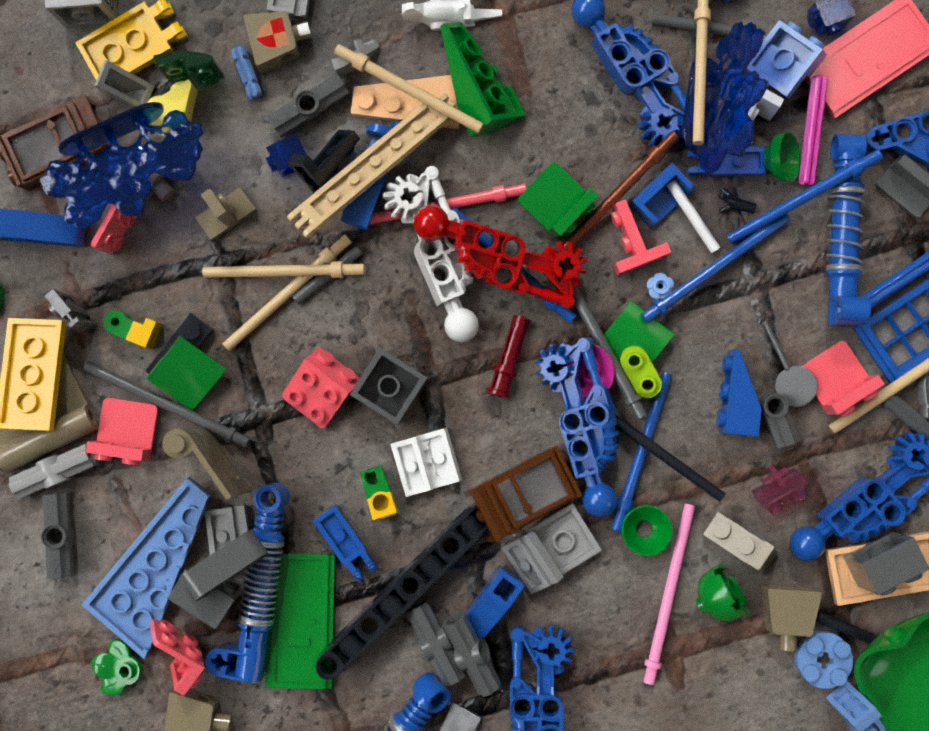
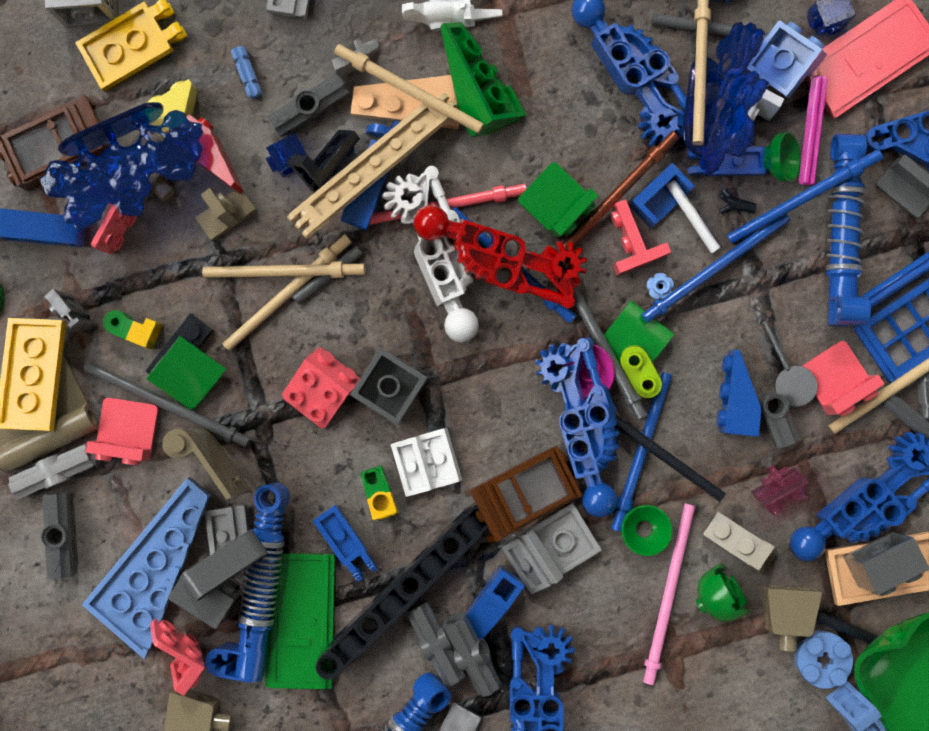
(113, 666): green plate -> none
(123, 85): light grey slope -> none
(184, 64): clear green slope -> none
(214, 156): none -> red slope
(274, 38): dark tan torso -> none
(505, 369): dark red pin -> none

